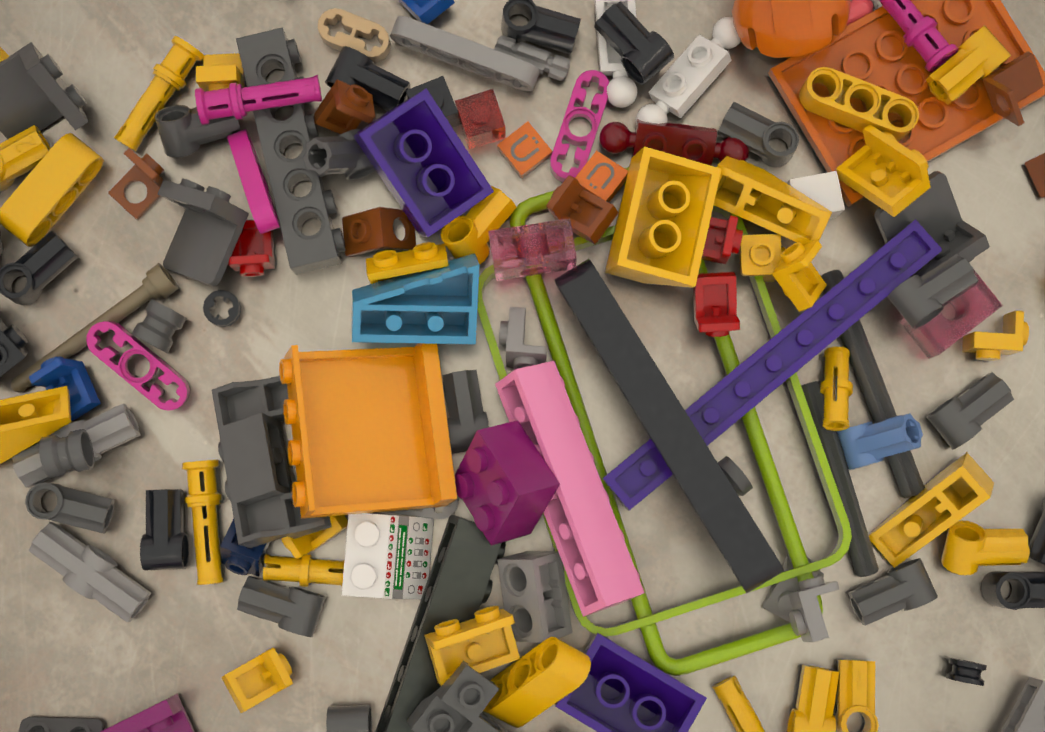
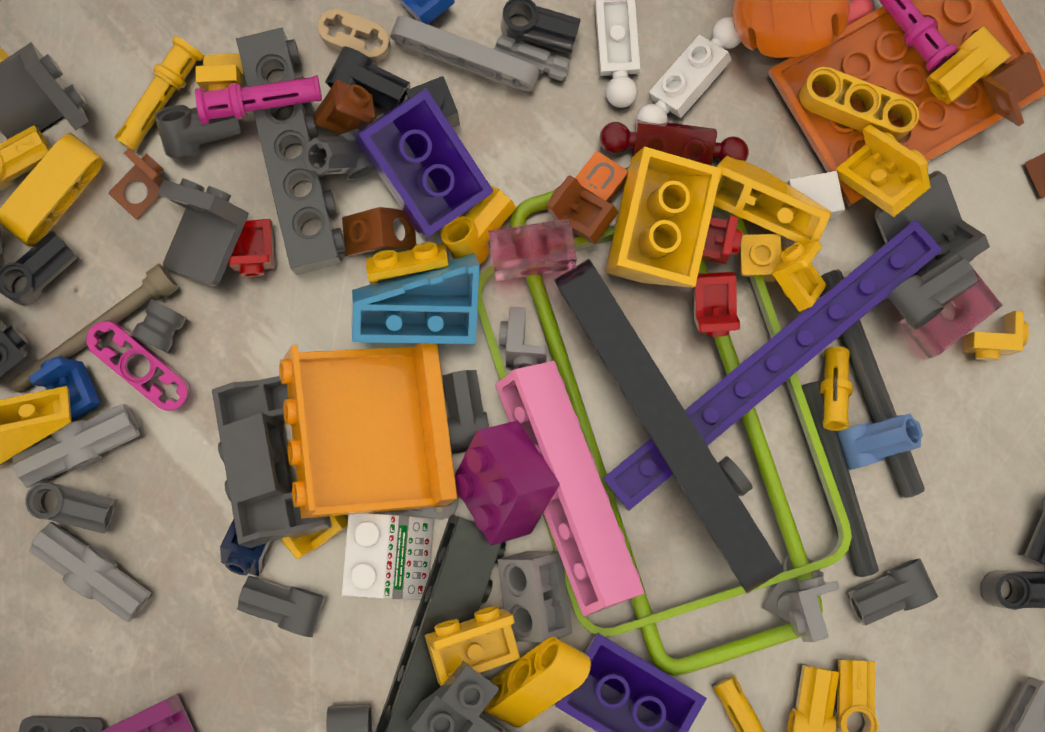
(66, 453): dark grey wheel -> none
(165, 542): black piece -> none
(207, 571): yellow pin -> none
(210, 304): black bush -> none
(253, 181): dark pink beam -> none
(258, 679): yellow bracket -> none
(303, 570): yellow pin -> none
(480, 119): clear red brick -> none
(524, 149): orange tile -> none
(598, 103): dark pink beam -> none
(640, 51): black piece -> none
(757, 131): dark grey piece -> none
(934, 510): yellow slope -> none
(962, 416): dark grey piece -> none
(966, 671): black bush -> none
(972, 546): yellow piece -> none

